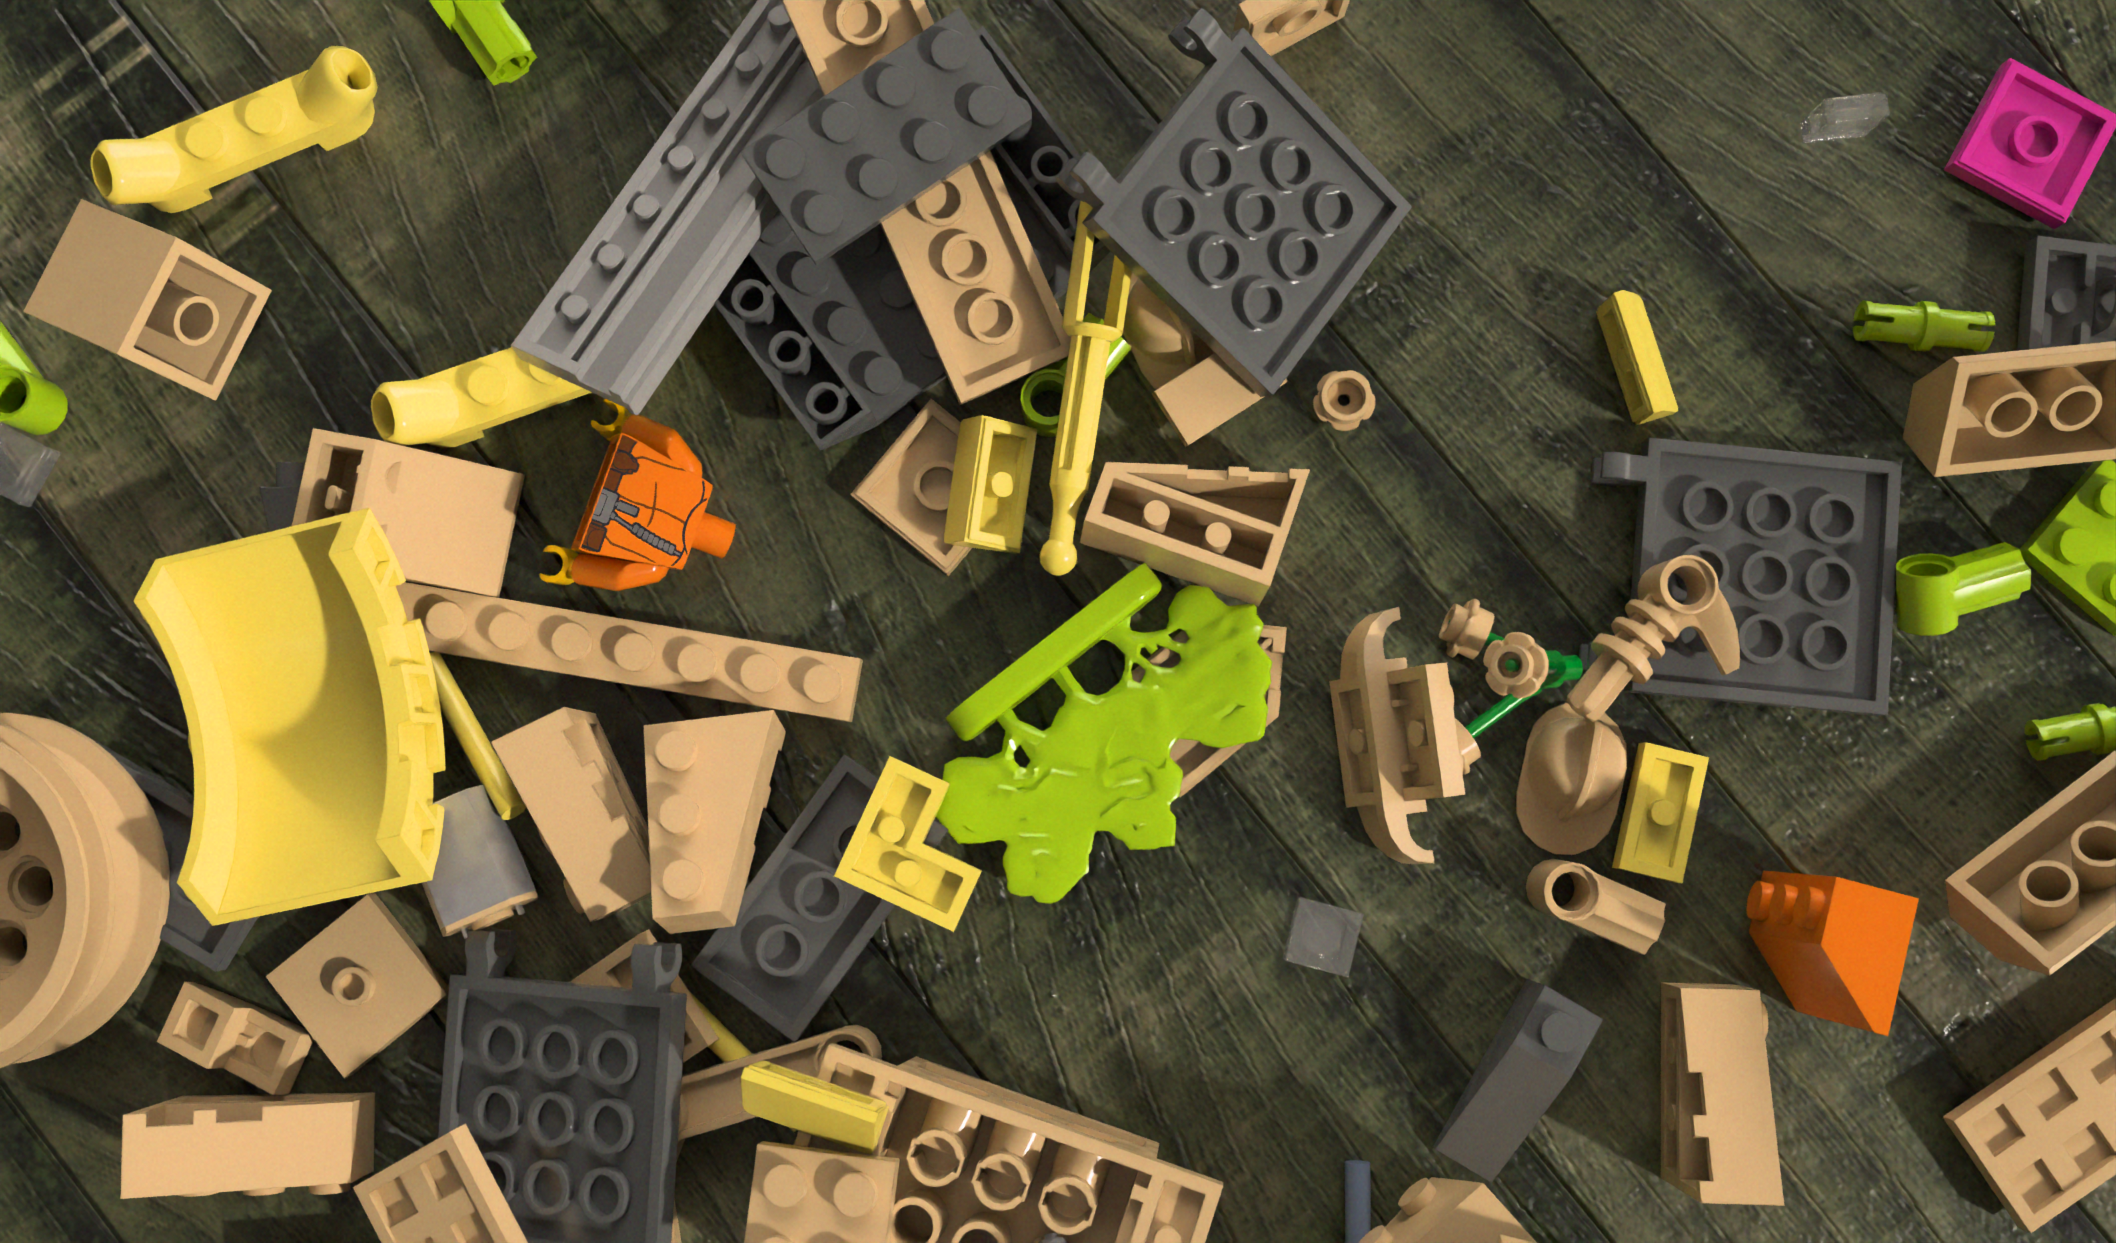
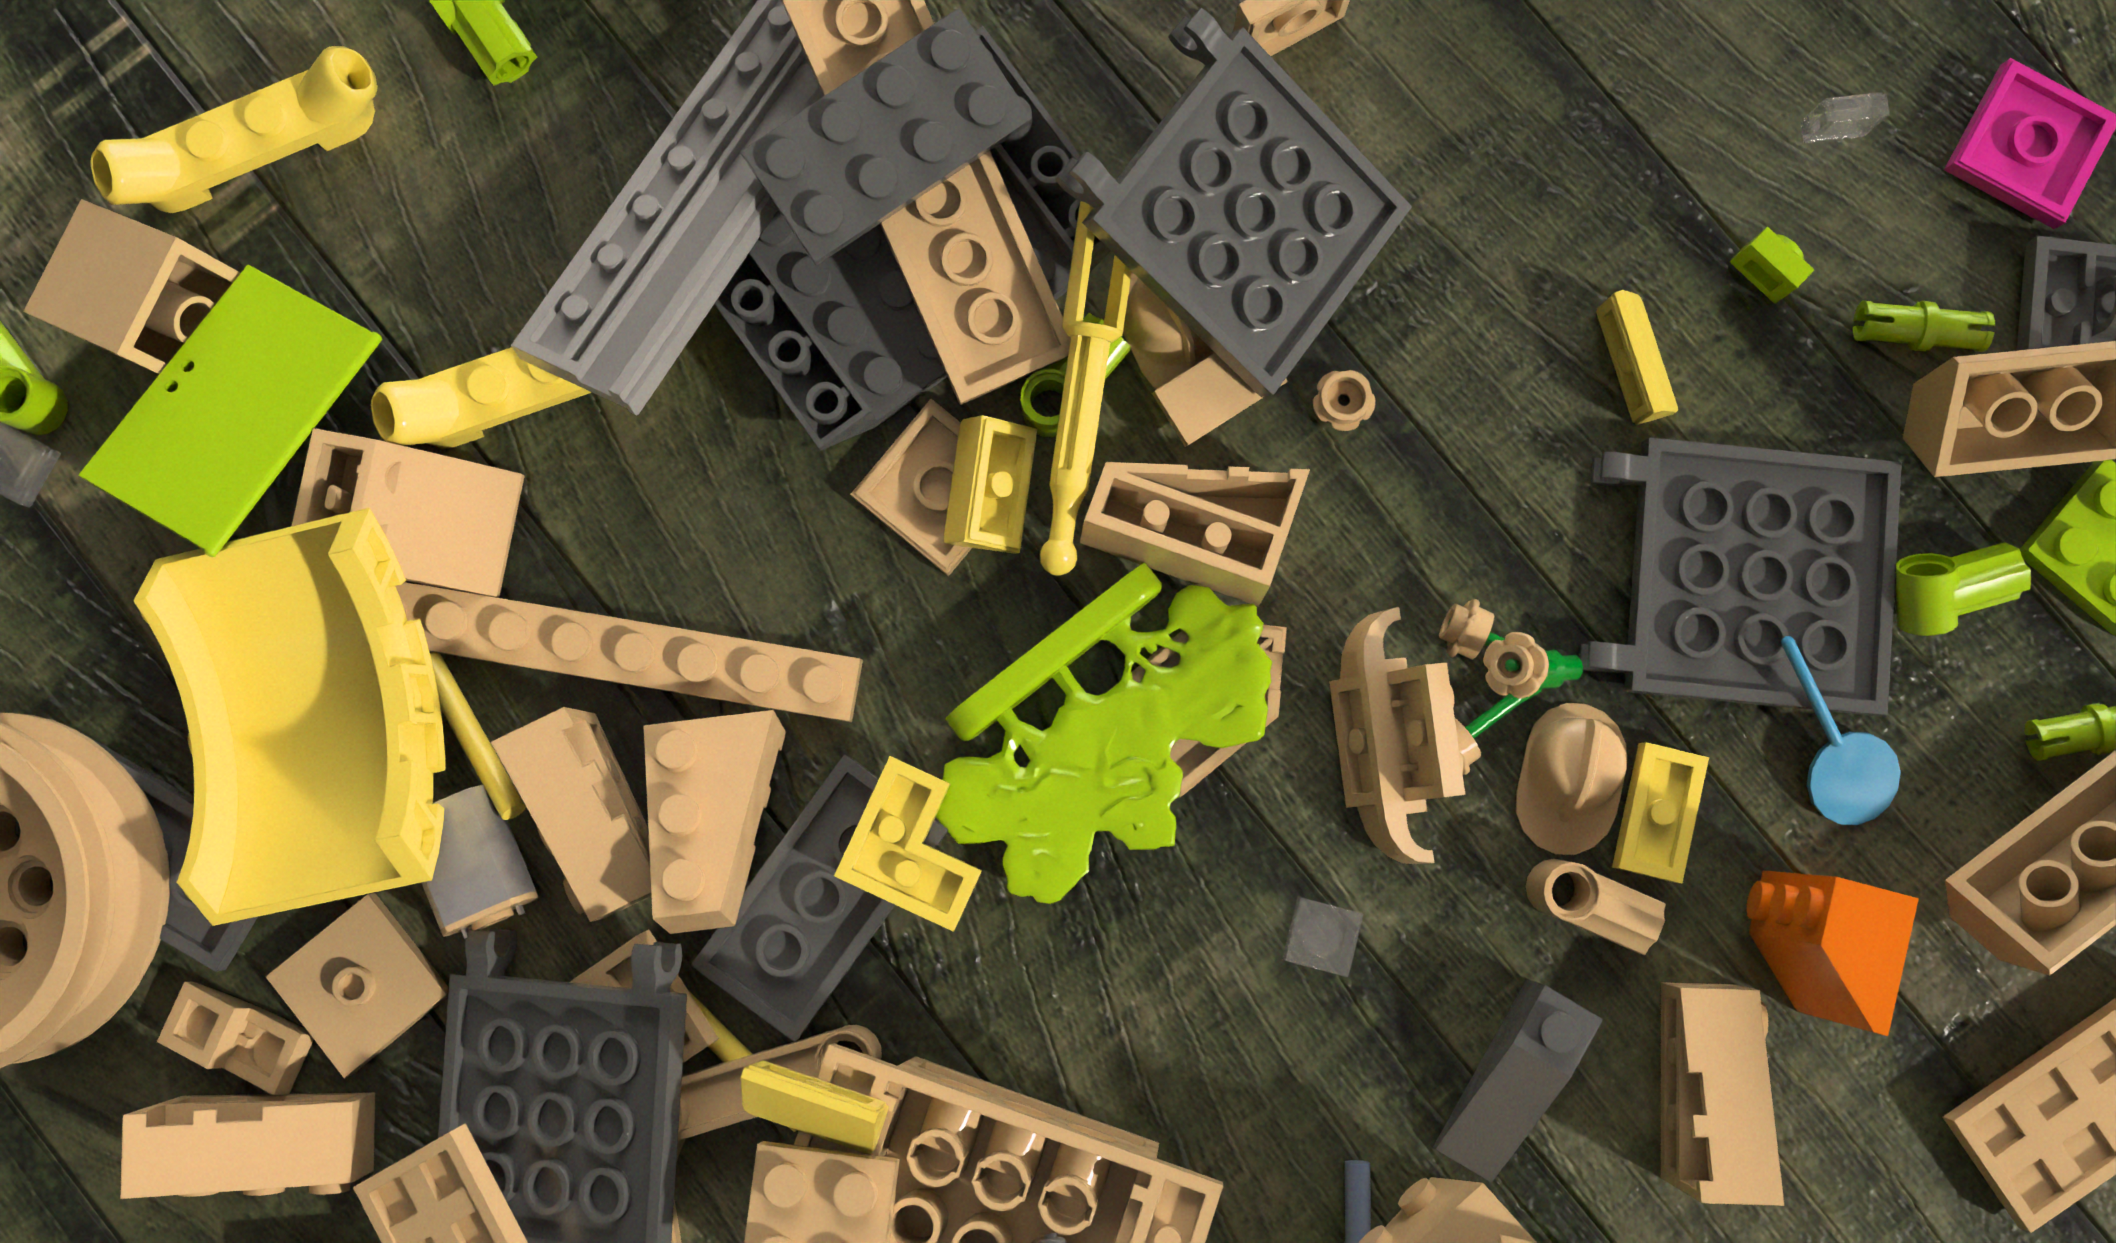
(257, 389): none -> lime container
(641, 510): orange torso -> none
(1655, 619): tan piece -> none
(1772, 264): none -> lime plate
(1854, 771): none -> dark azure piece

